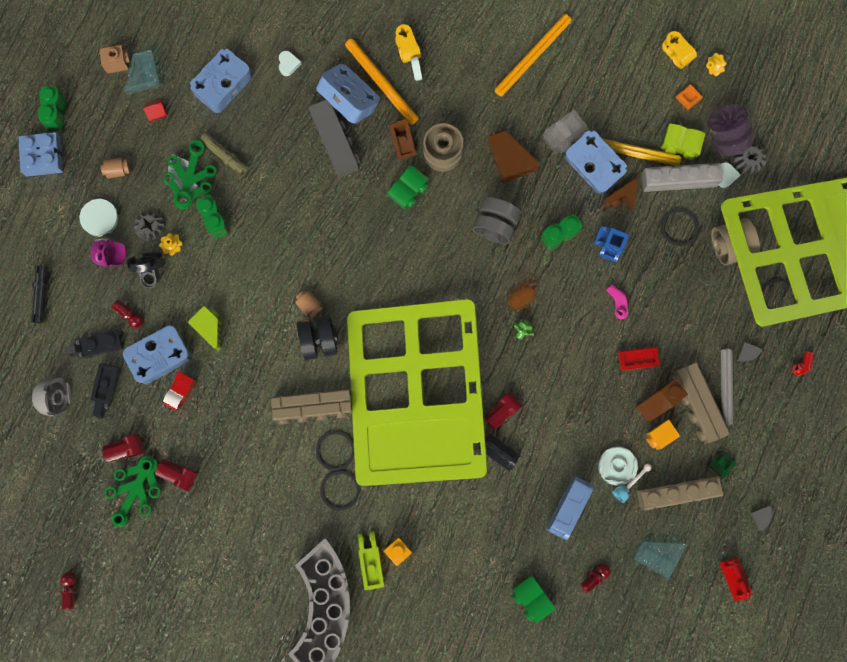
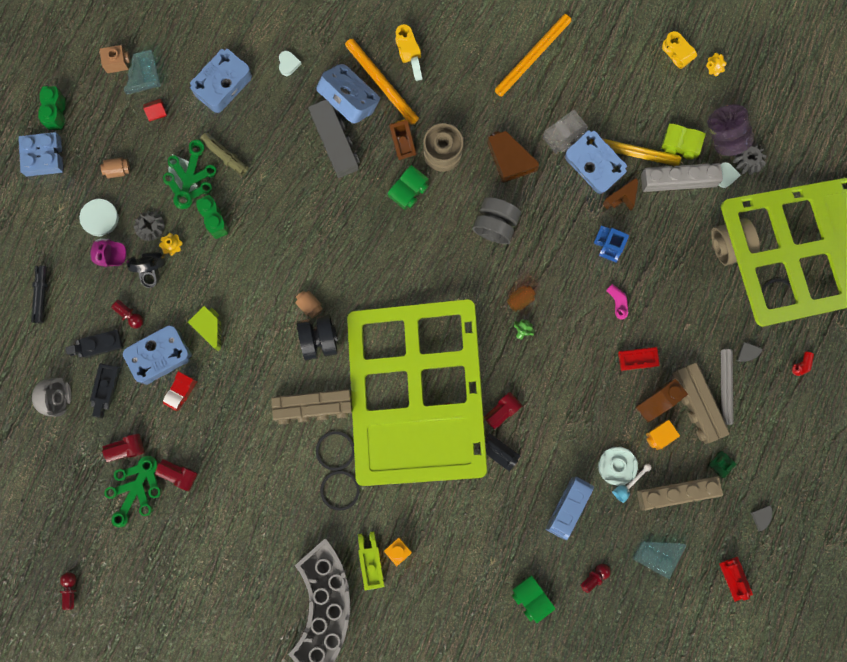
(557, 233): green brick -> none
(689, 97): orange tile -> none
(689, 214): black piece -> none

